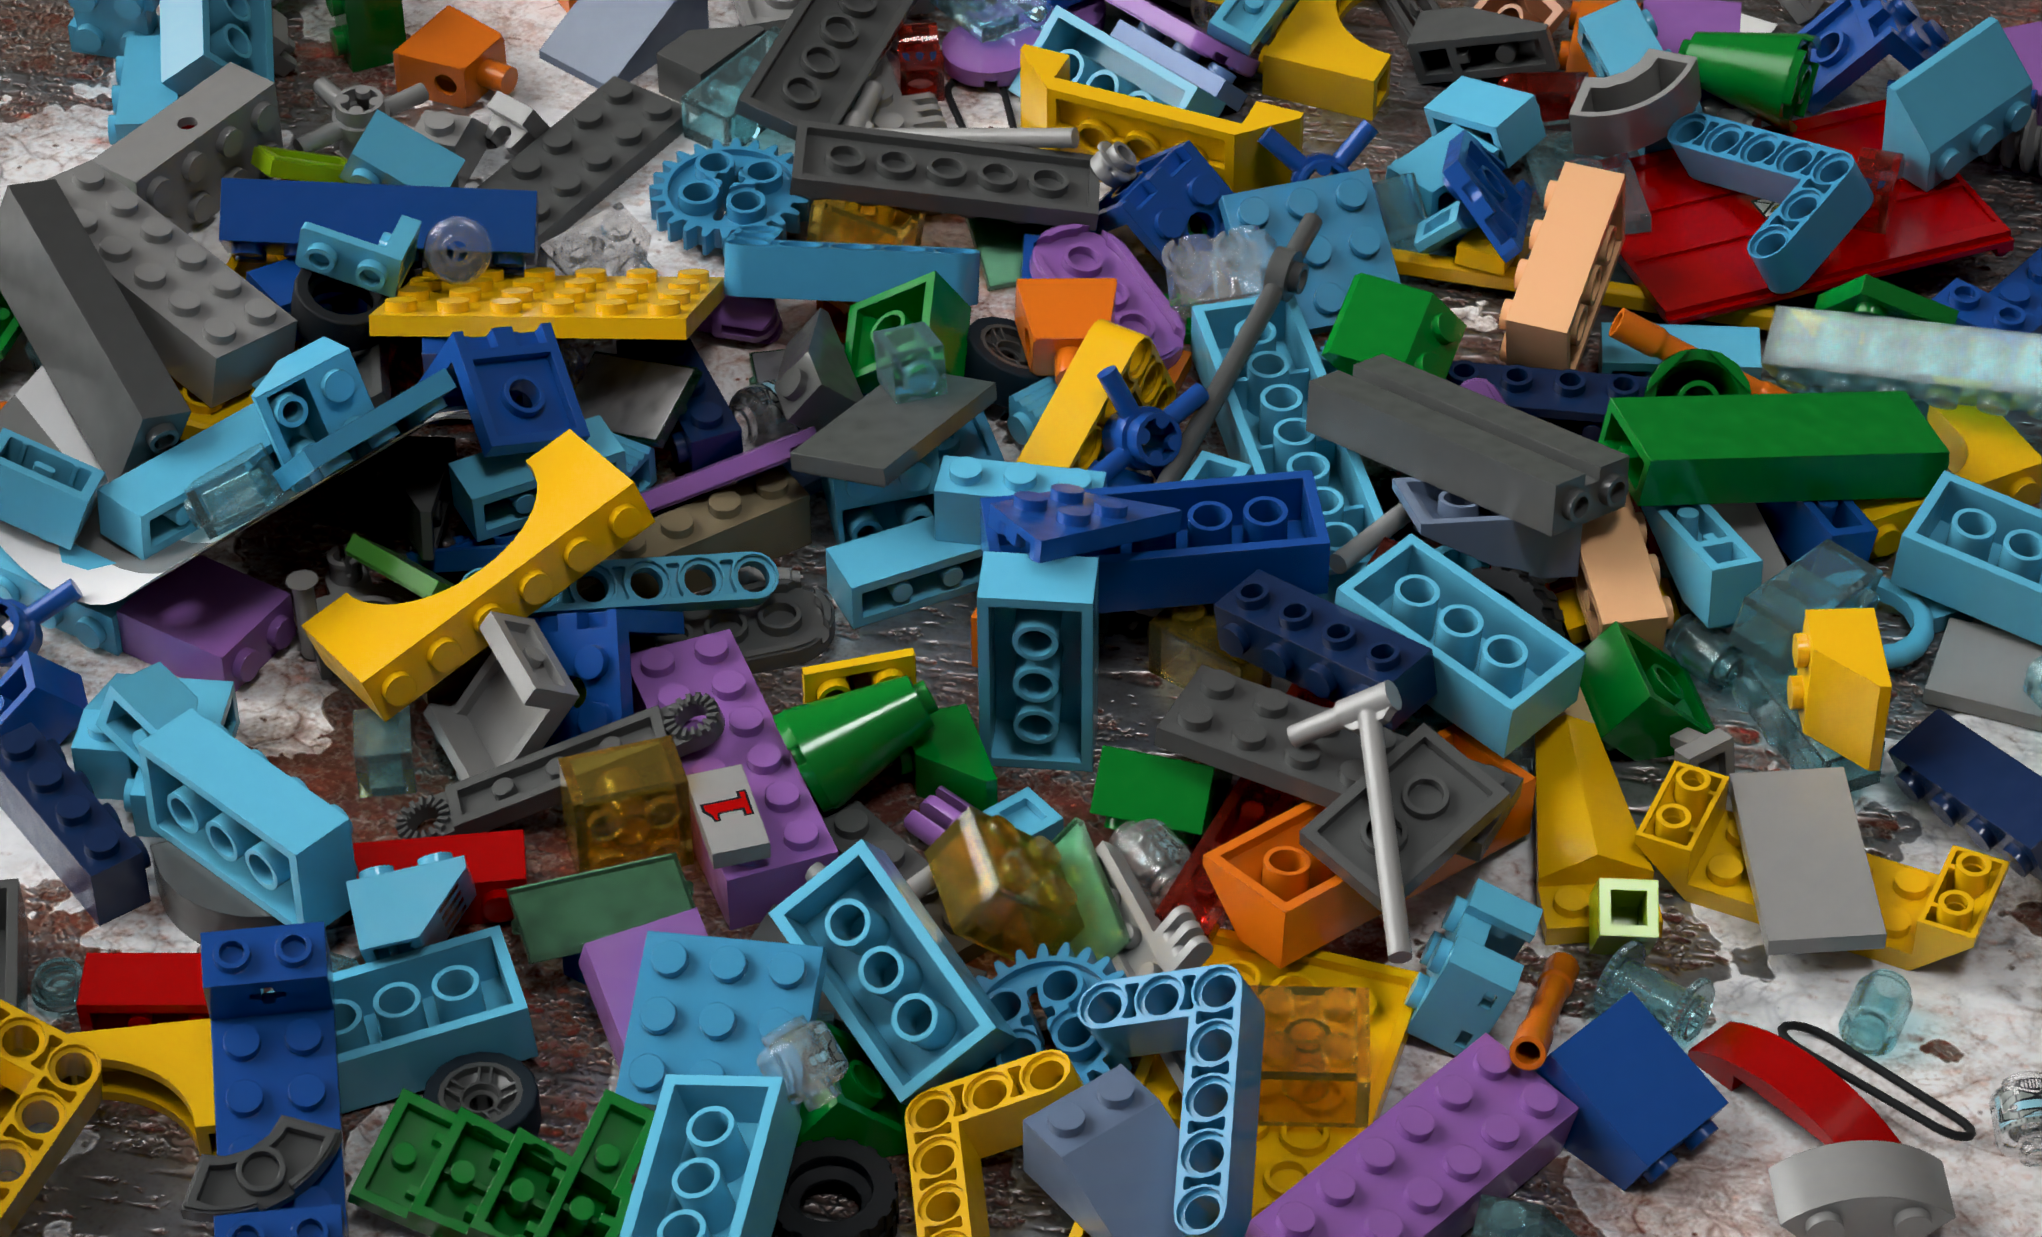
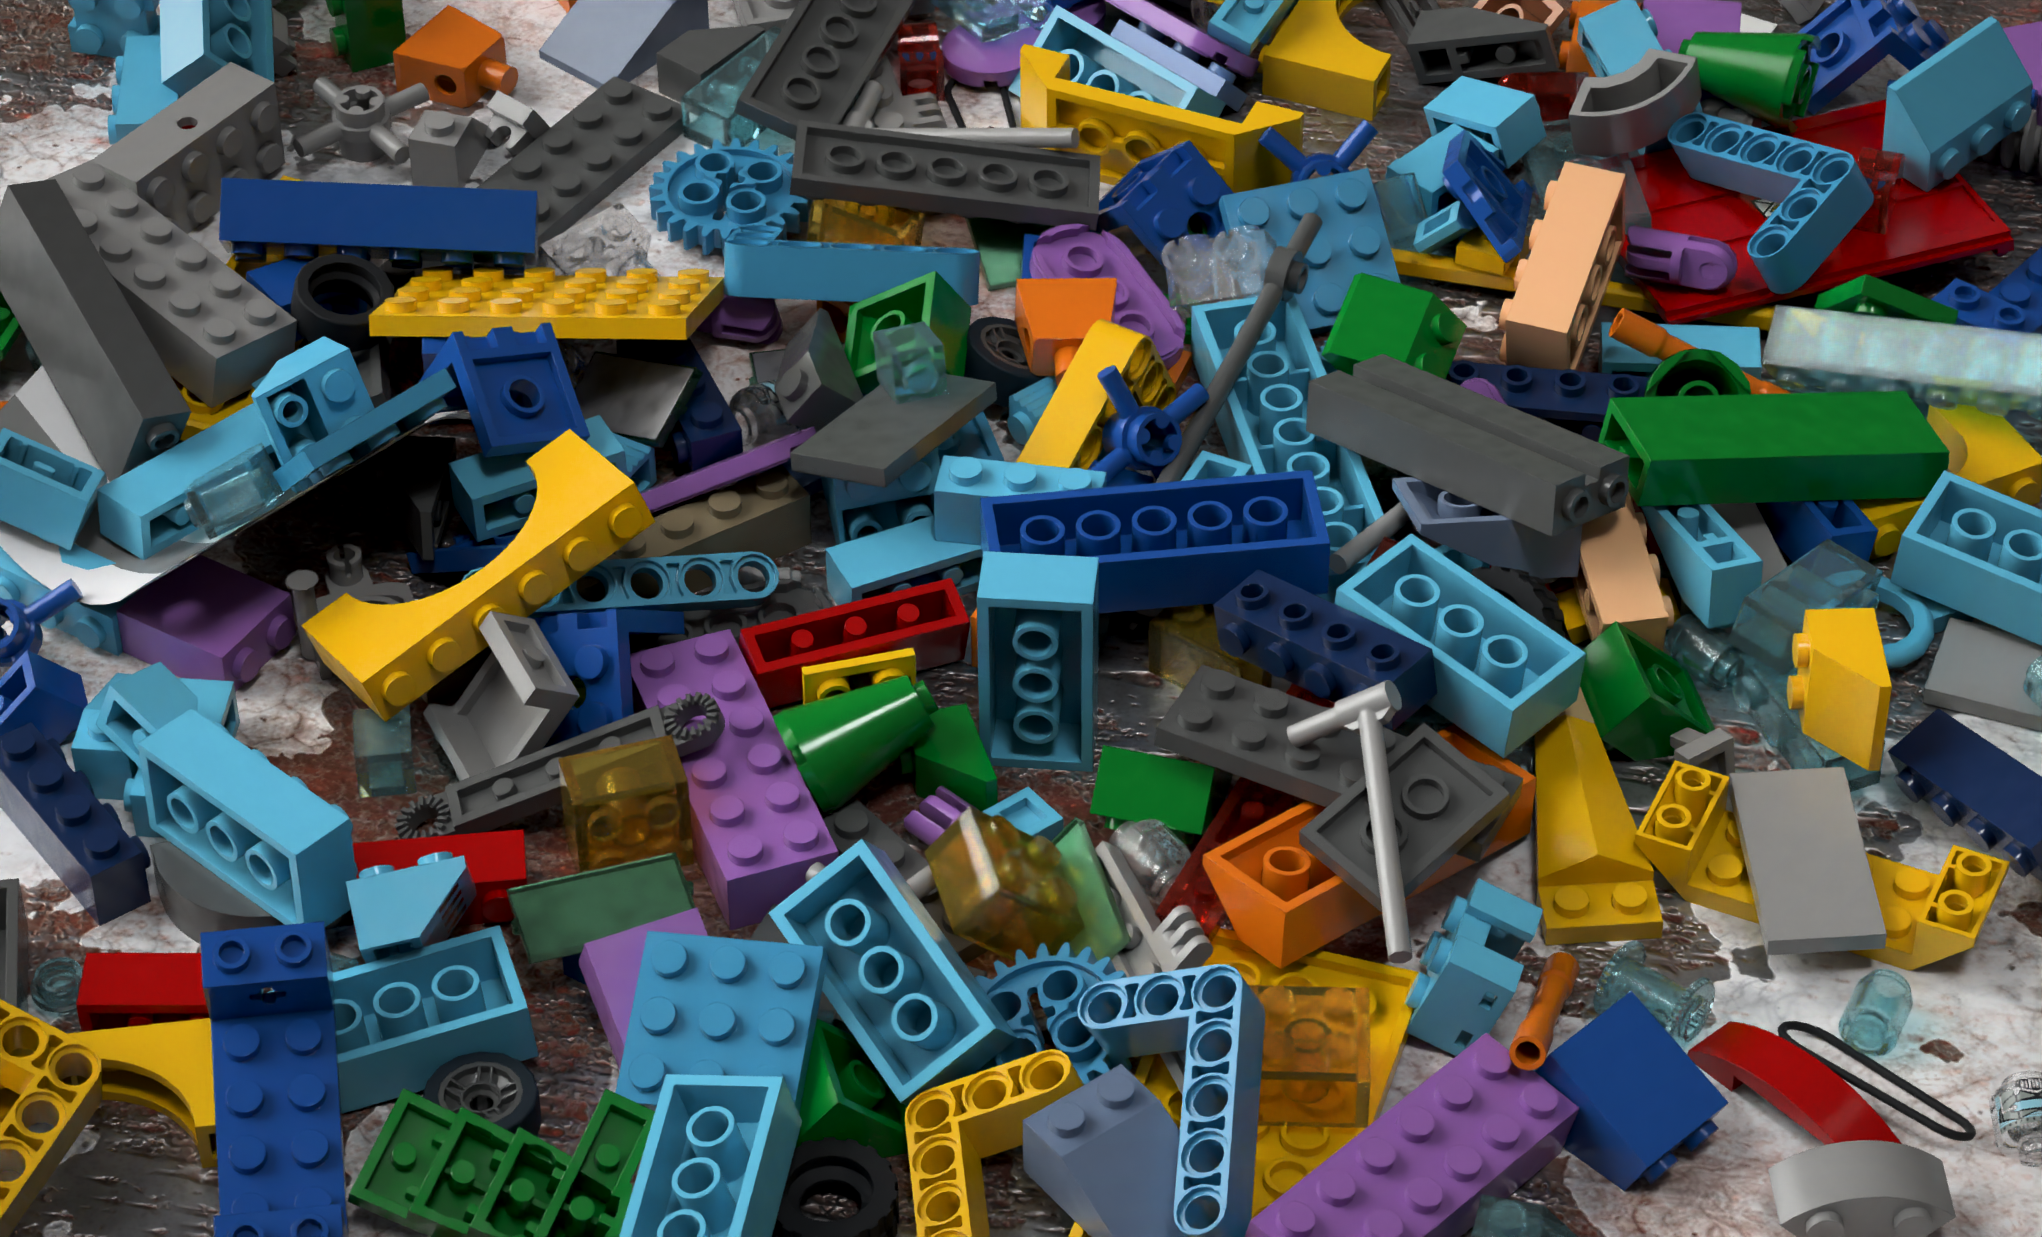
(264, 1175): dark grey tile -> none
(298, 164): lime tile -> none
(359, 262): medium azure bracket -> none
(396, 567): bright green tile -> none
(399, 156): medium azure brick -> none
(477, 242): clear head -> none
(728, 816): light grey tile -> none
(806, 1059): clear head -> none
(918, 617): none -> red brick
(1077, 522): blue wing -> none
(1114, 163): light grey plate -> none
(1623, 913): lime brick -> none
(1679, 259): none -> medium lavender arm

